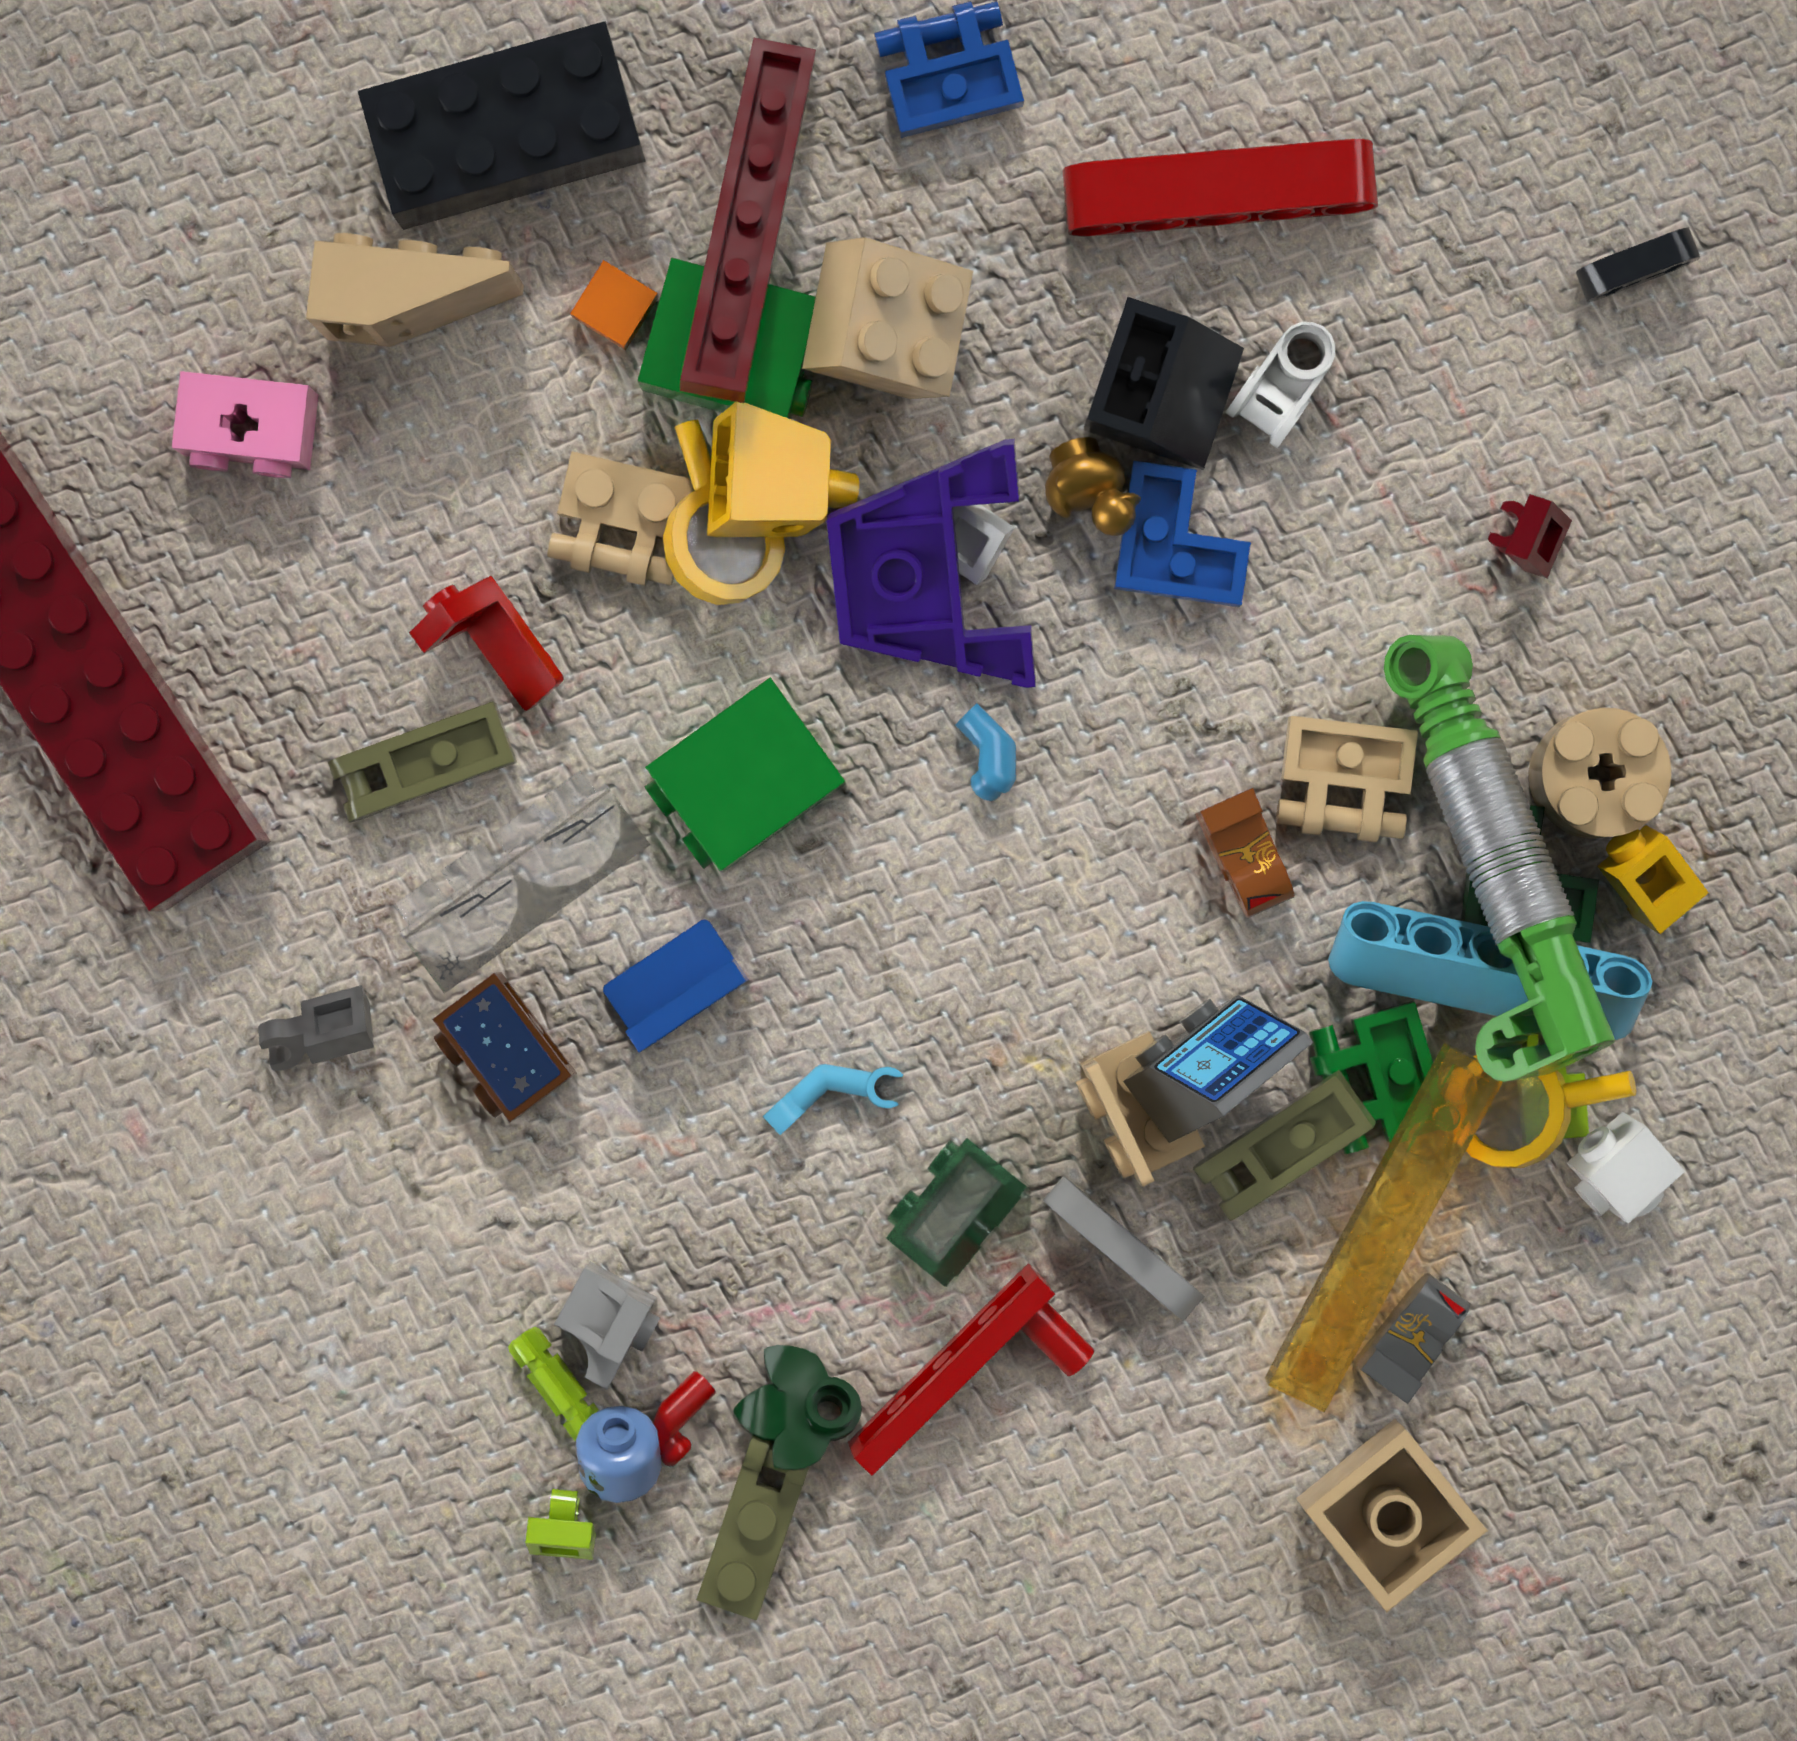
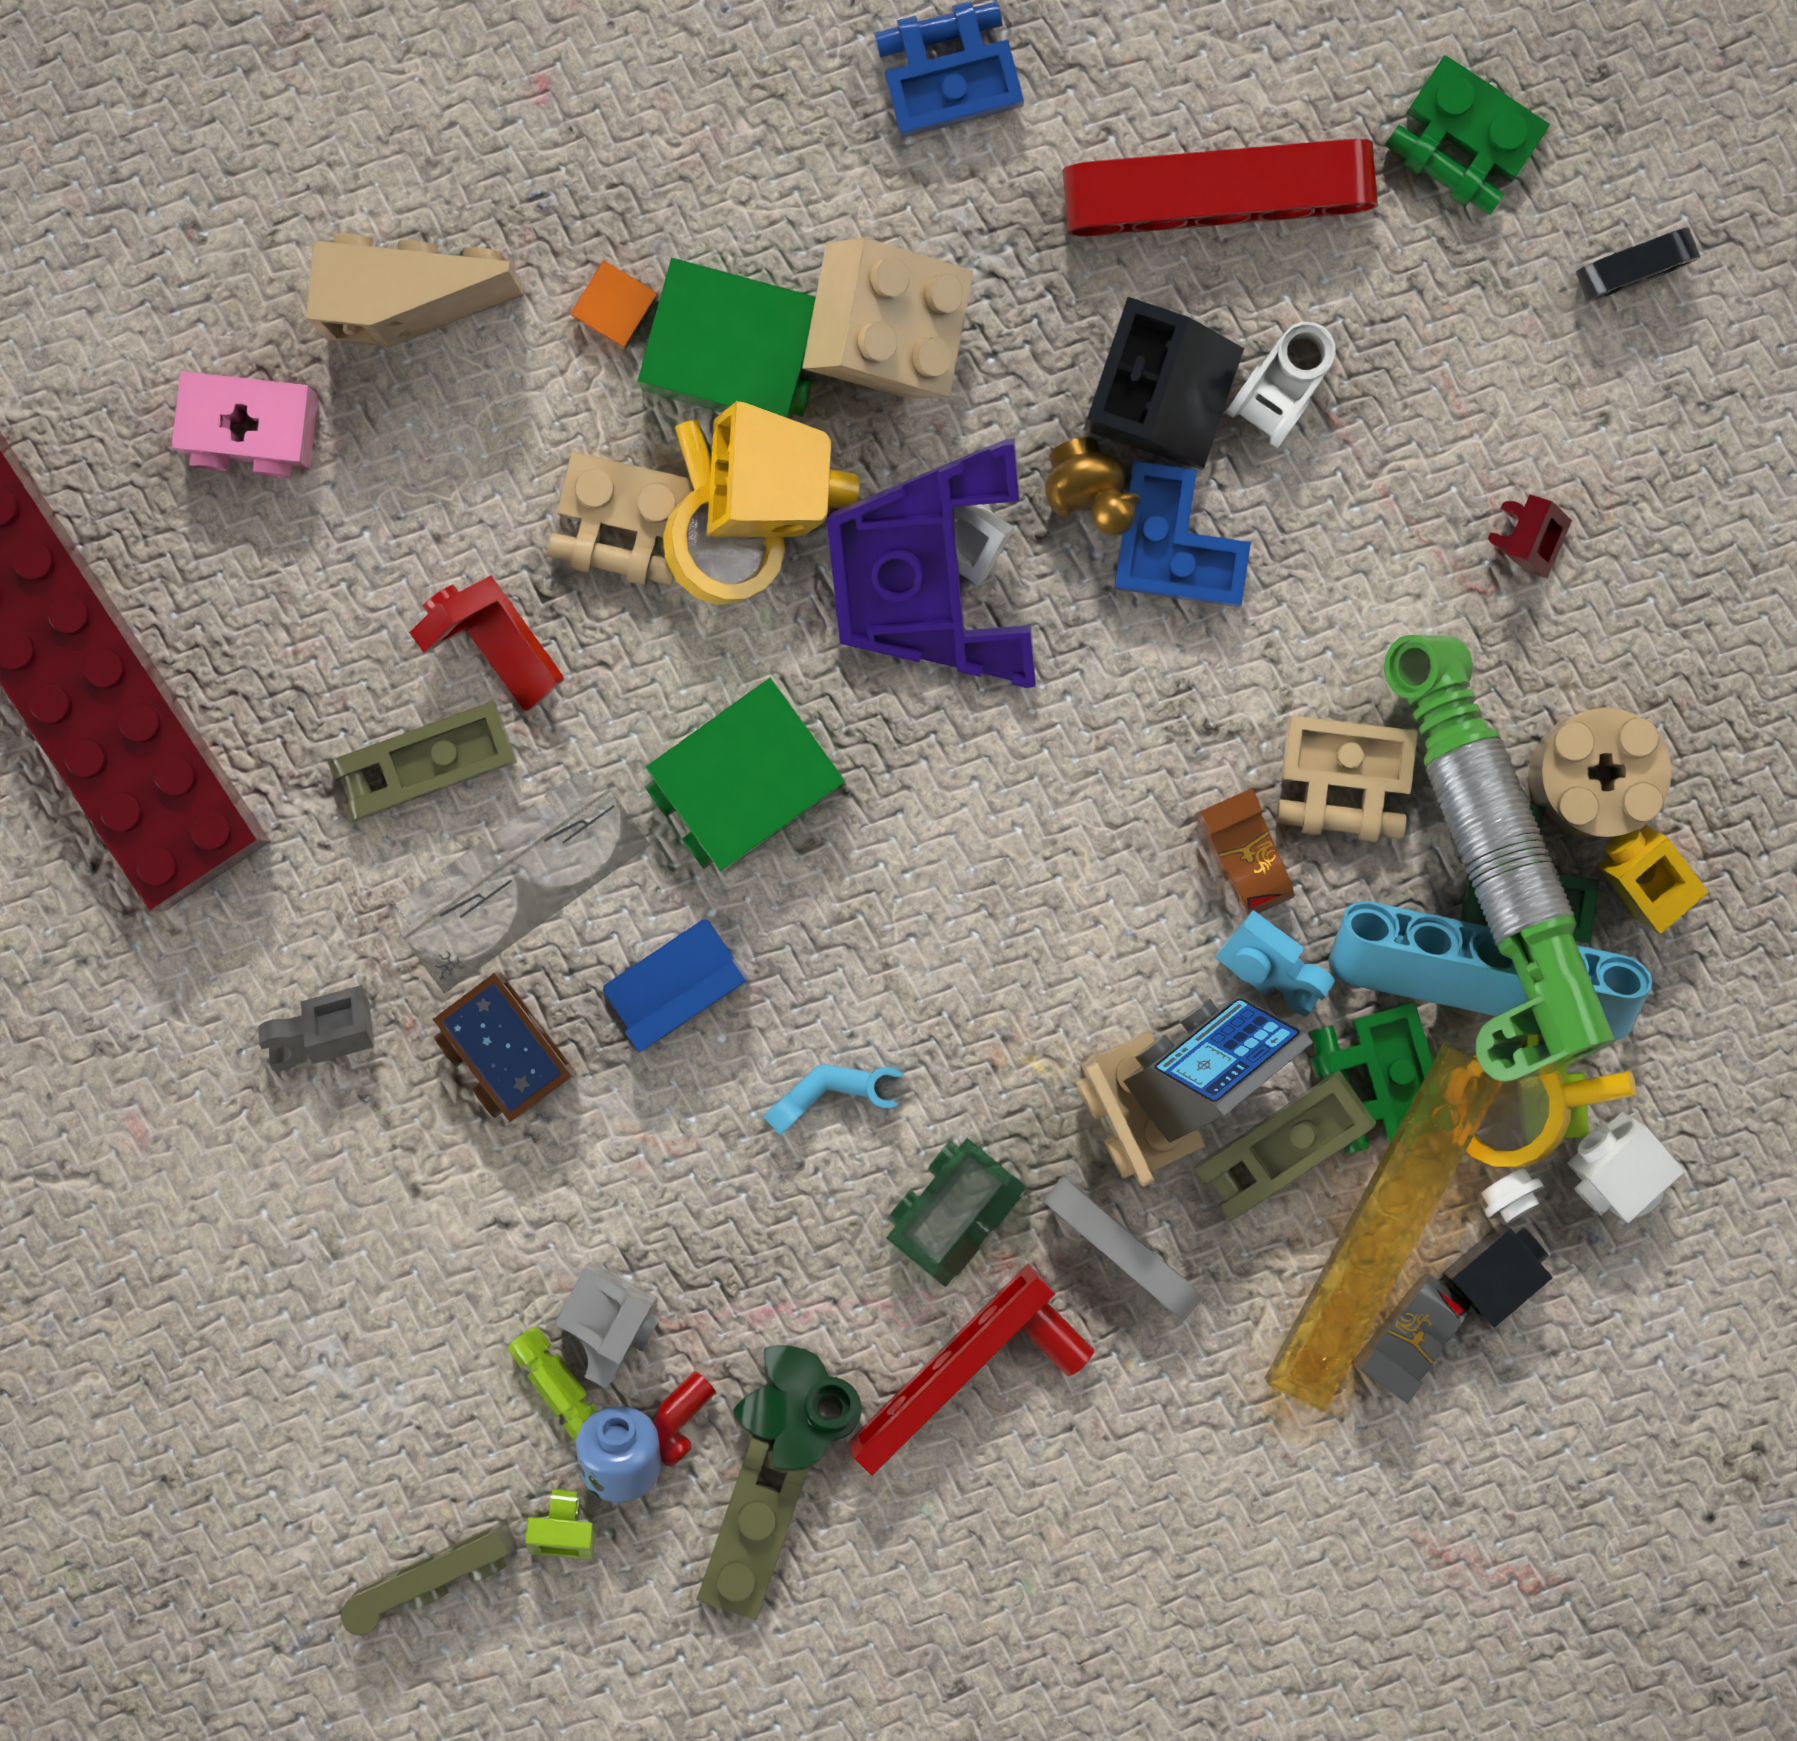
(426, 1578): none -> olive plate
(501, 126): black brick -> none
(748, 221): dark red plate -> none
(996, 753): dark azure arm -> none
(1269, 959): none -> medium azure plate
(1391, 1515): tan brick -> none
(1476, 120): none -> green plate
(1500, 1273): none -> black brick
(1512, 1196): none -> white plate

